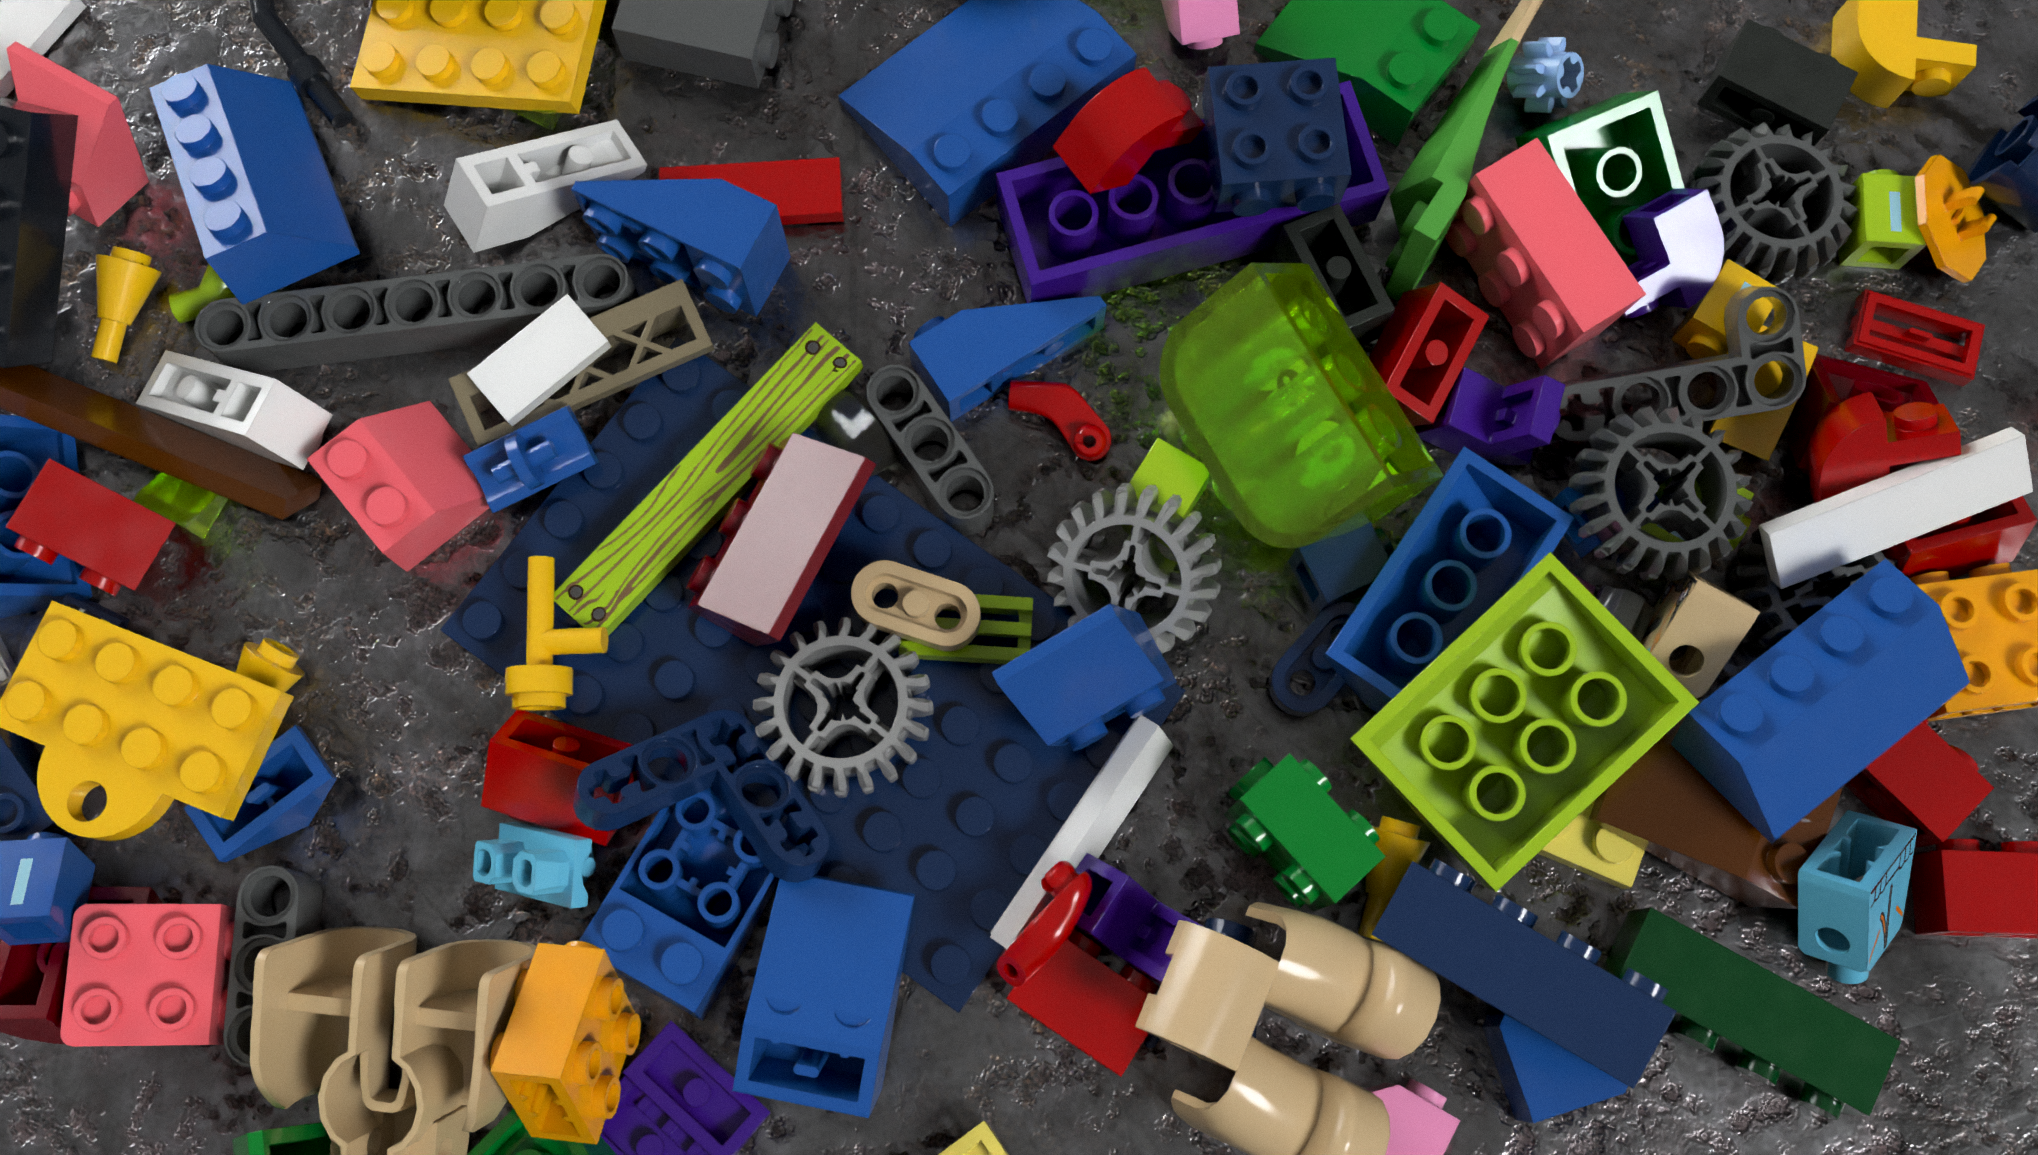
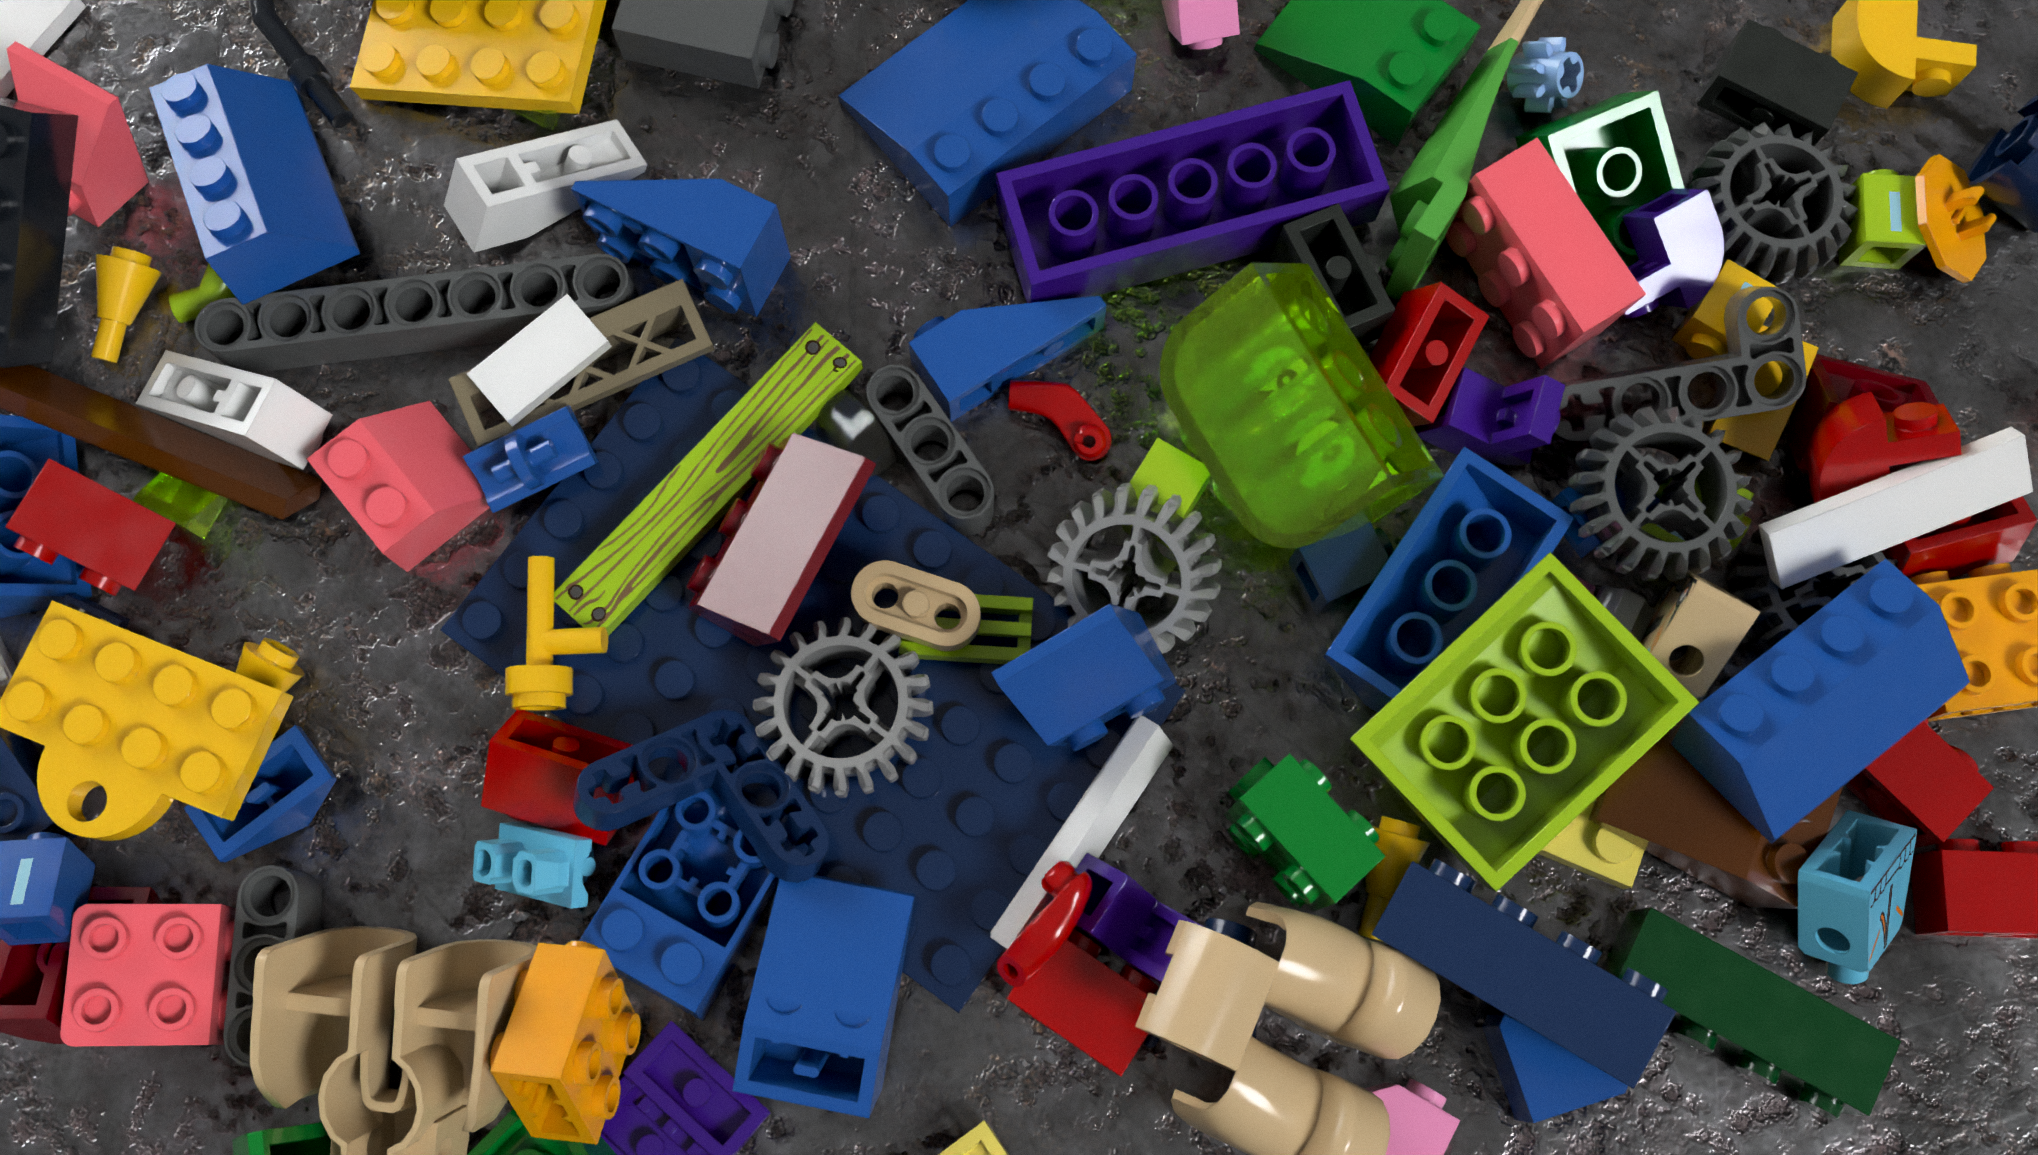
(800, 188): red tile -> none
(1124, 128): red brick -> none
(1275, 136): dark blue brick -> none
(1307, 659): dark blue plate -> none
(1912, 347): red tile -> none

